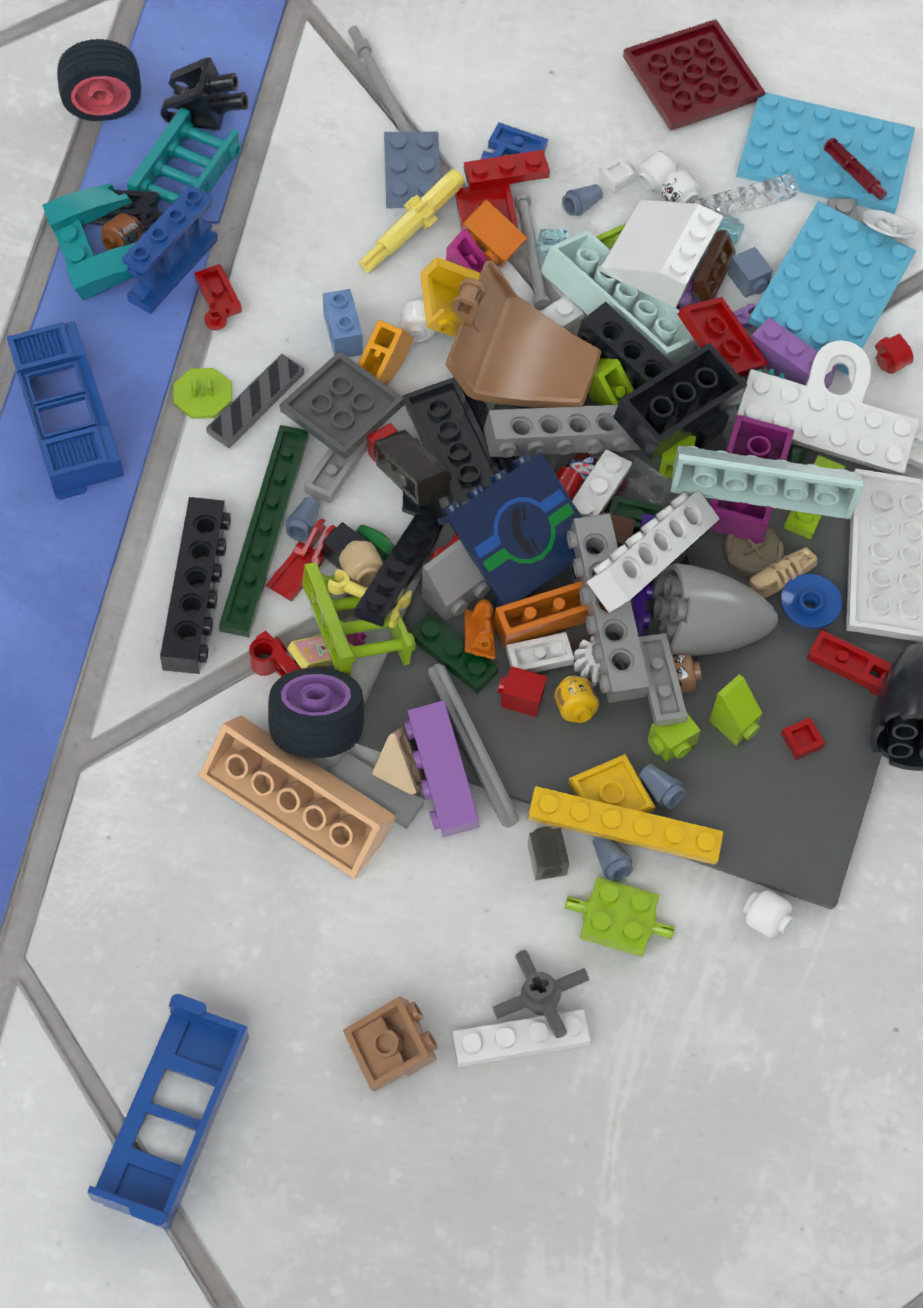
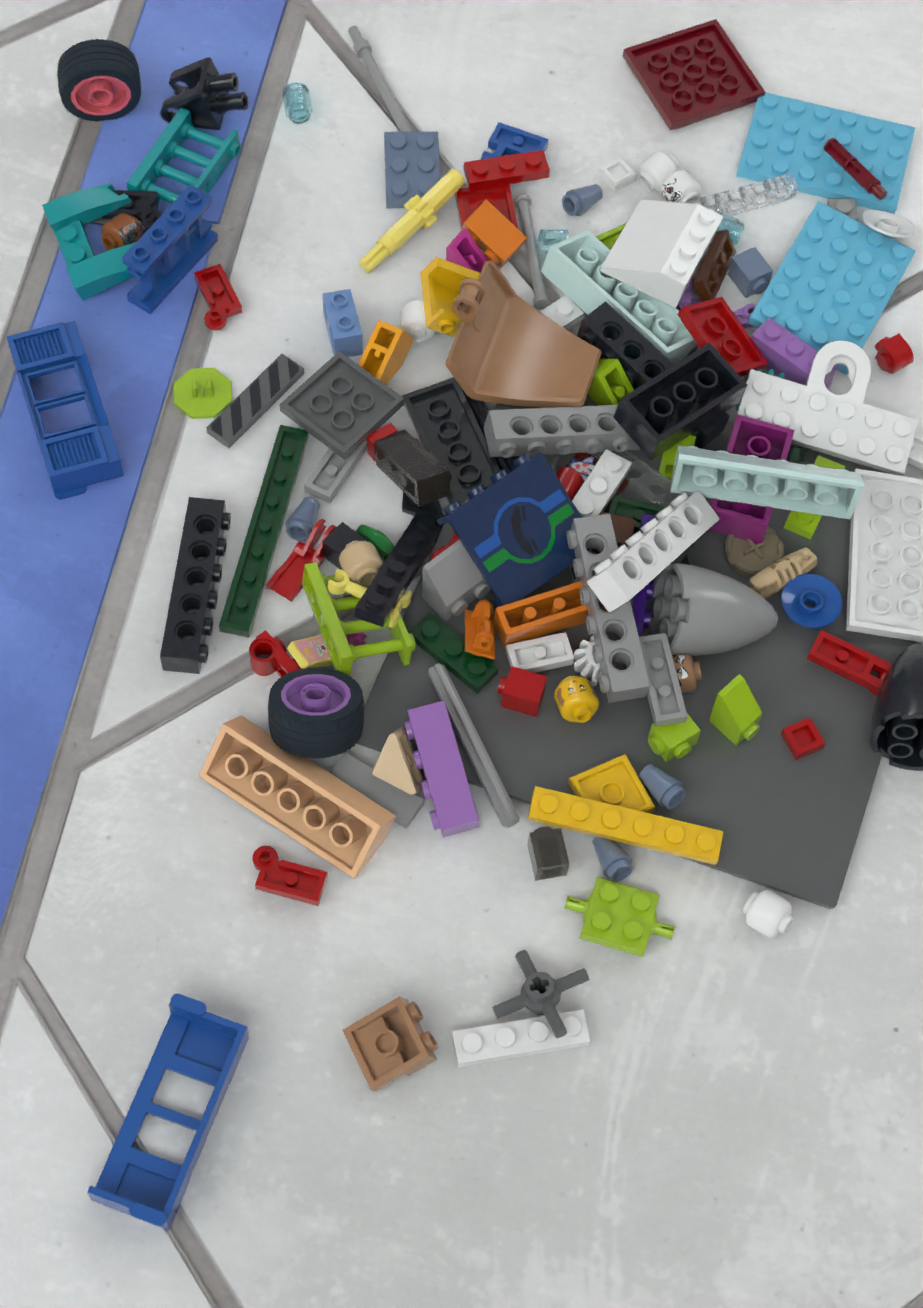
(288, 878): none -> red hinge
(297, 102): none -> clear light blue brick

